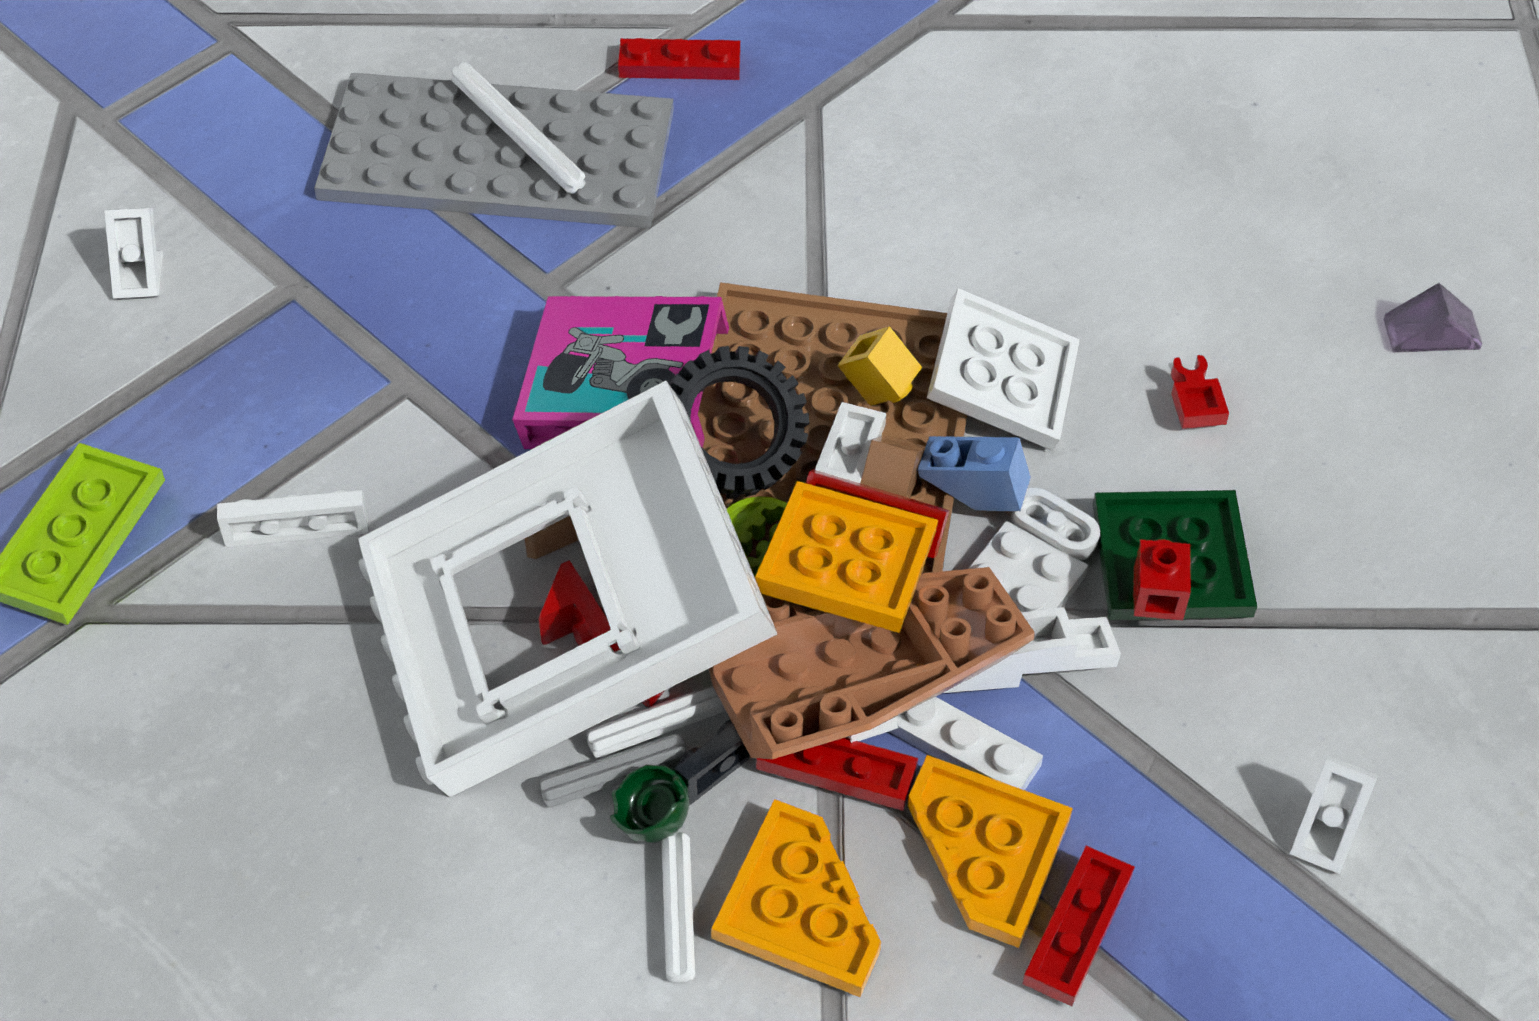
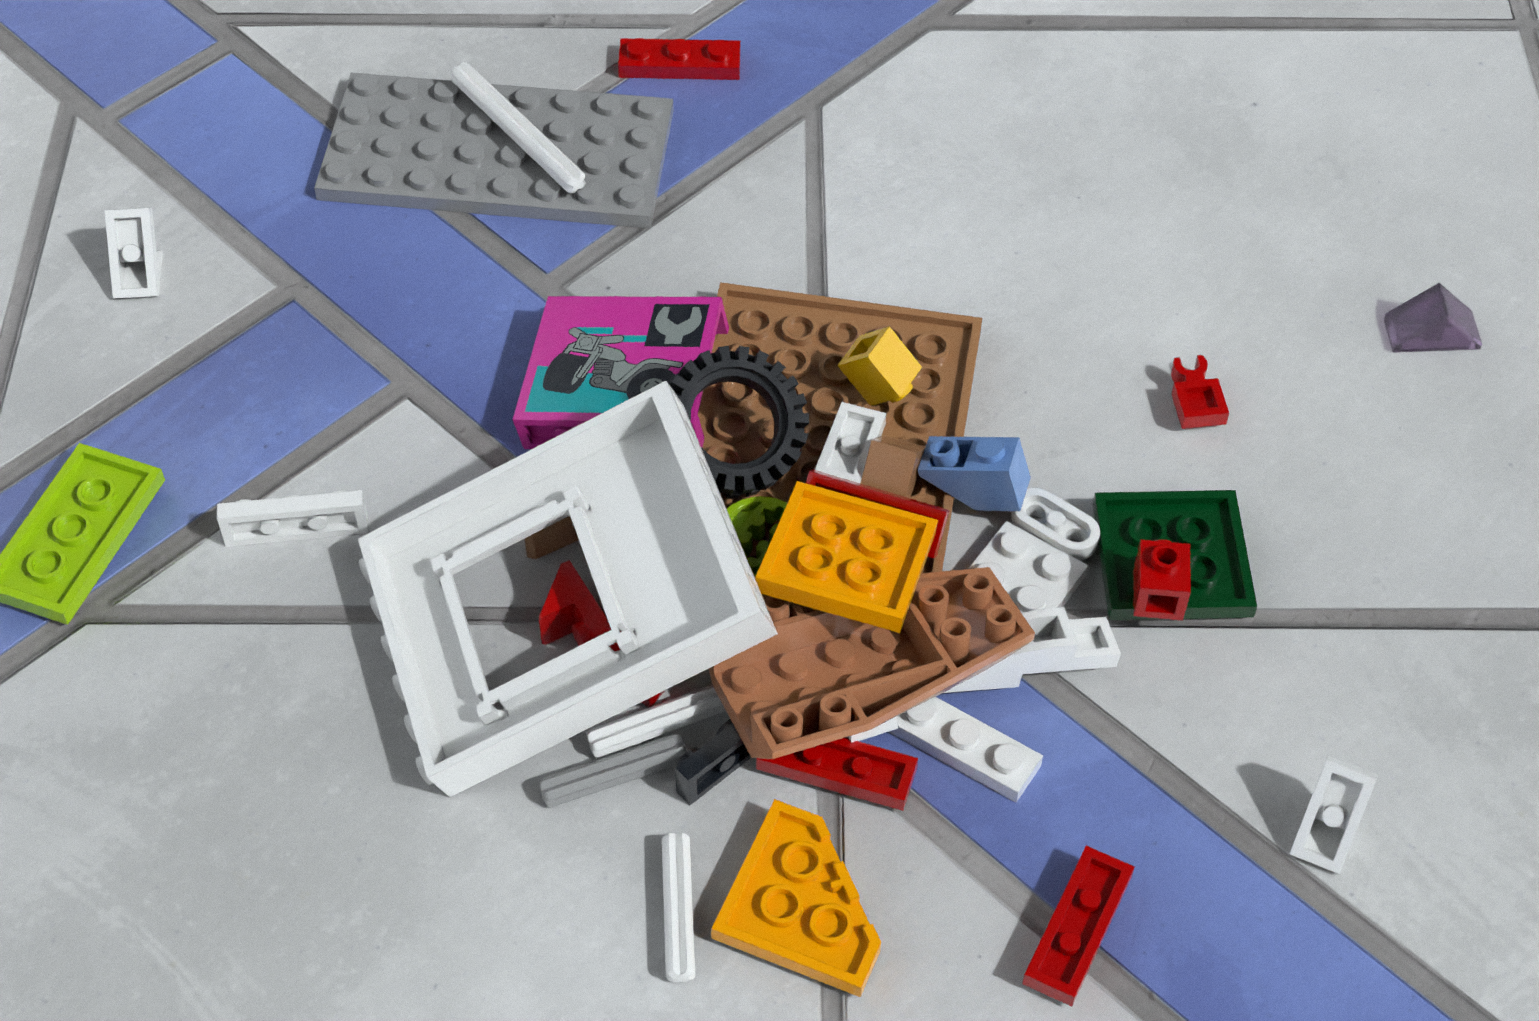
(650, 803): dark green hair -> none
(988, 844): light orange plate -> none
(1004, 369): white plate -> none

